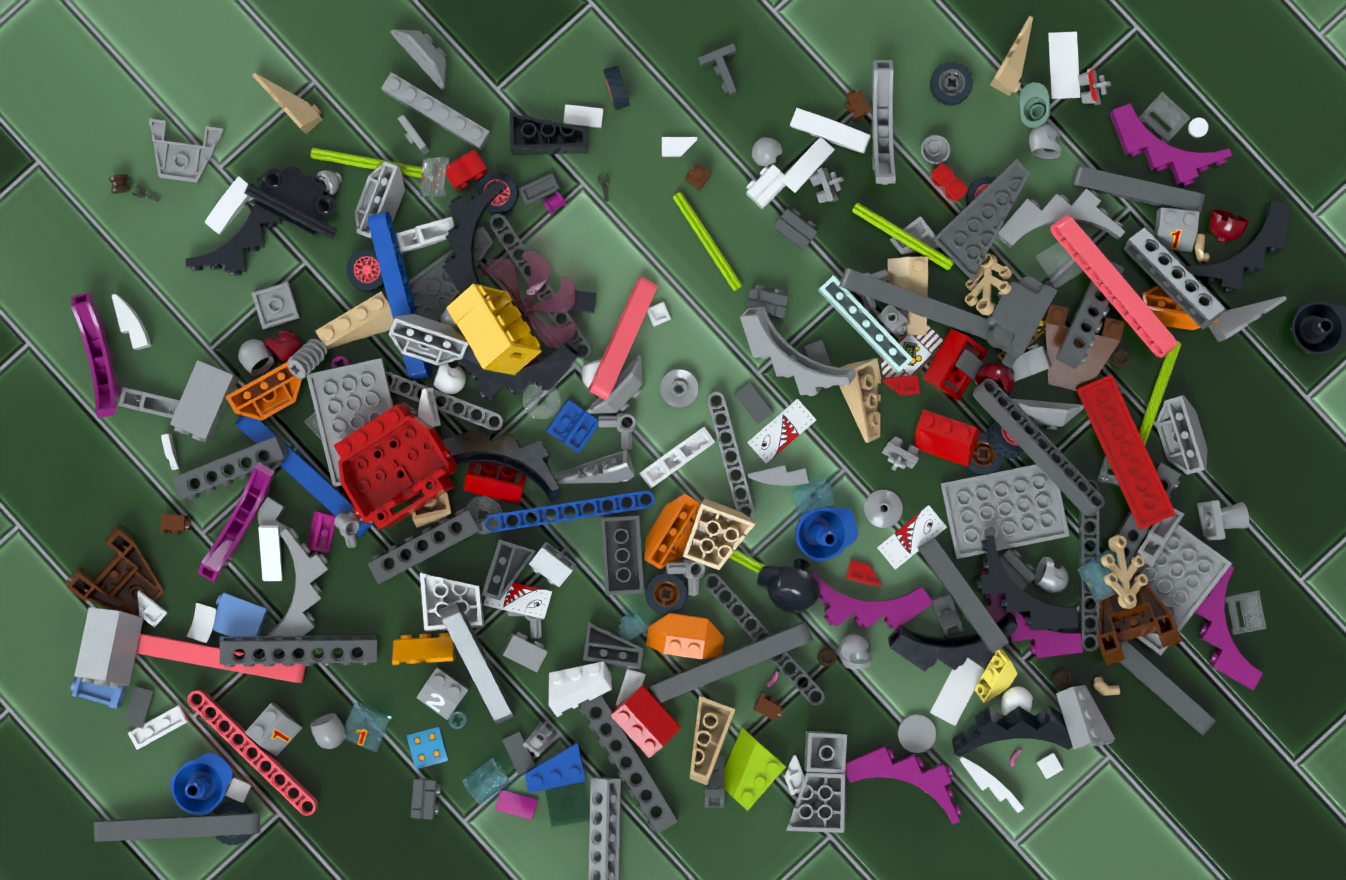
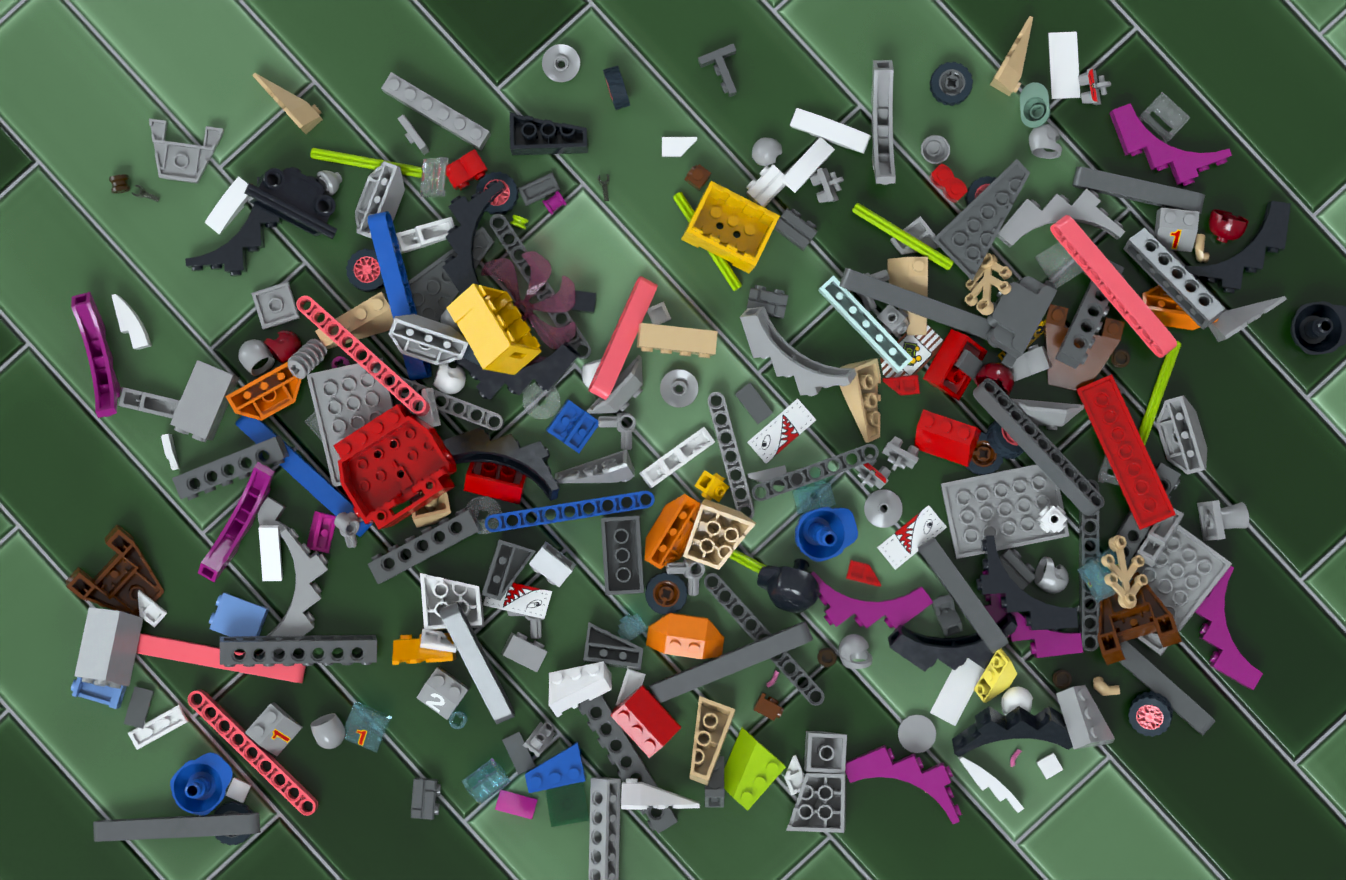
(174, 523): reddish brown brick -> none
(202, 623): white sticker -> none
(358, 347): none -> coral beam
(424, 53): light grey wedge -> none
(427, 748): dark azure sticker -> none
(436, 641): none -> white tile
(519, 222): none -> lime bush
(557, 54): none -> light grey dish
(583, 116): white tile -> none
(642, 795): none -> white wedge
(677, 339): none -> tan wedge
(712, 486): none -> yellow brick
(735, 214): none -> yellow container
(817, 352): dark grey tile -> none
(824, 472): none -> dark grey beam
(857, 104): reddish brown brick -> none
(872, 476): none -> light grey hips
(1045, 519): none -> white brick
(1150, 714): none -> black wheel
(1198, 127): white tile -> none
(1251, 611): clear plate -> none

